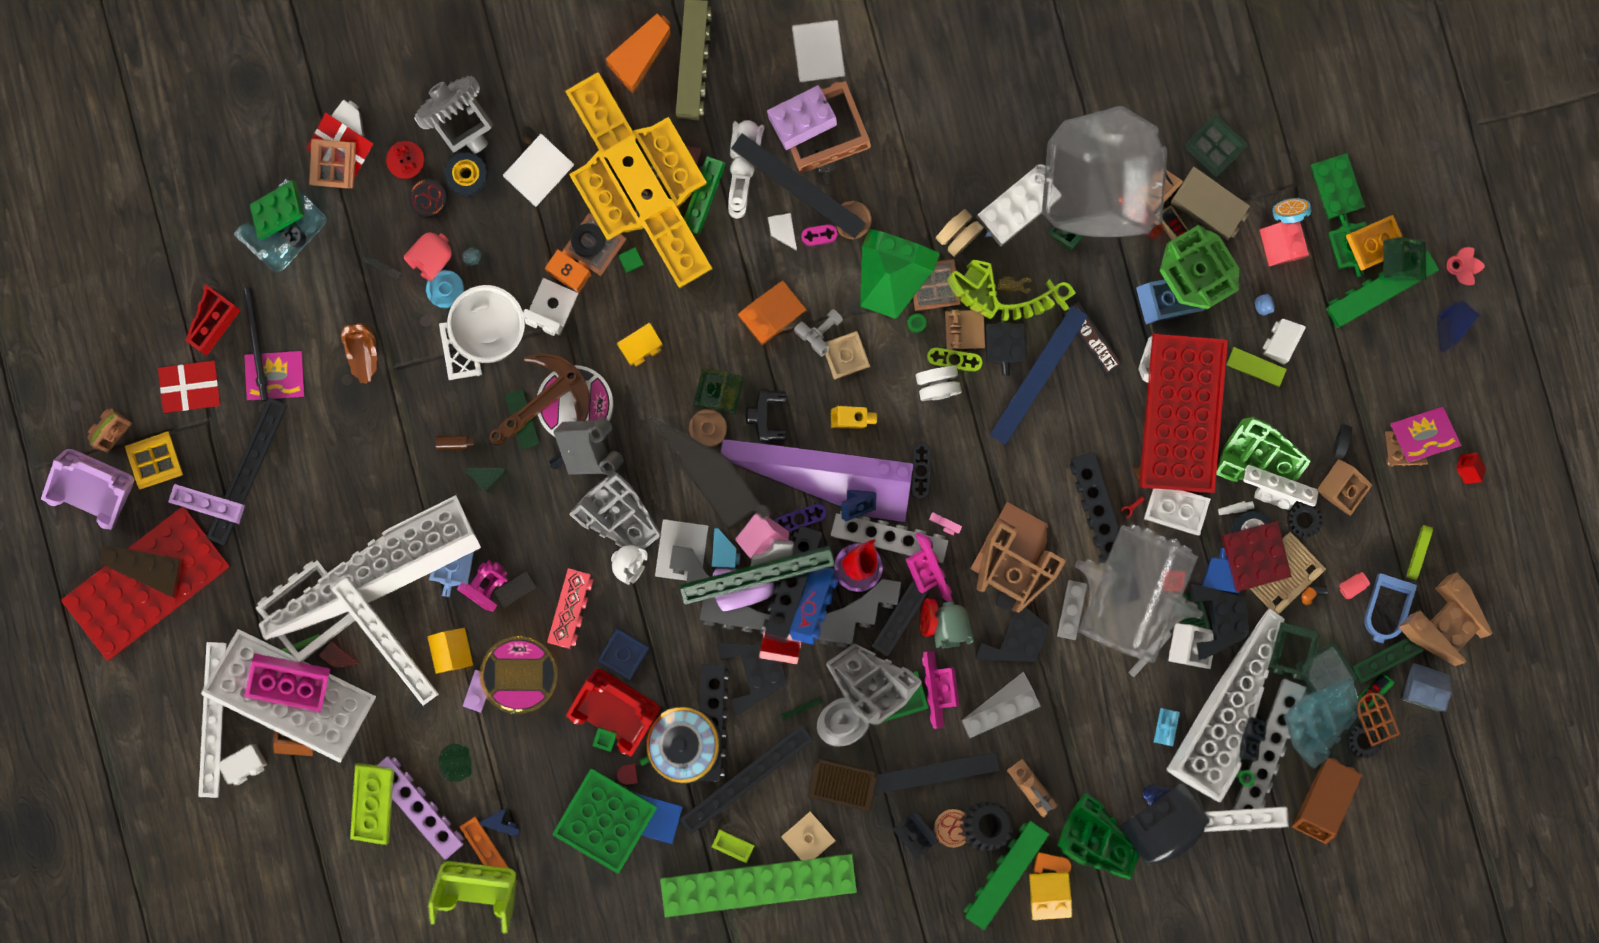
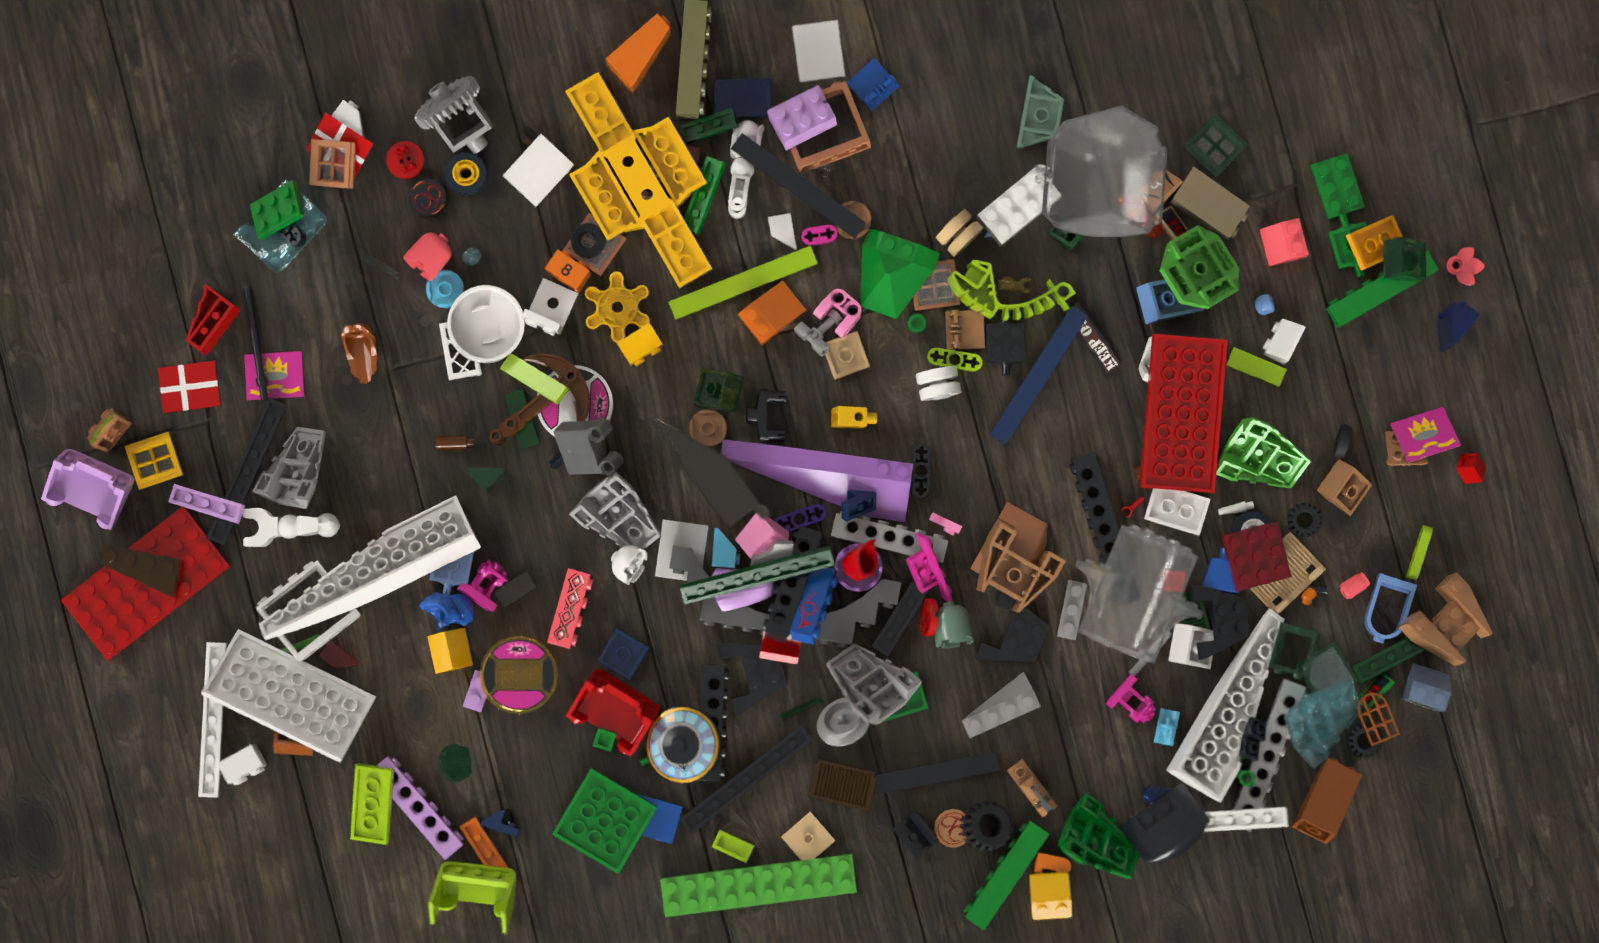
(287, 682): dark pink slope -> none
(288, 526): none -> white piece
(295, 471): none -> light grey wedge
(384, 640): white tile -> none
(449, 609): none -> blue hair
(534, 378): none -> lime tile
(605, 300): none -> yellow plate
(627, 774): dark red tile -> none
(630, 260): green tile -> none
(708, 126): none -> dark green plate
(743, 282): none -> lime tile
(746, 96): none -> clear blue tile
(842, 308): none -> bright pink piece
(873, 84): none -> blue hinge
(941, 688): dark pink bracket -> none
(1040, 114): none -> sand green wing
(1143, 712): none -> dark pink tile
(1279, 490): white bracket -> none
(1291, 210): tile -> none

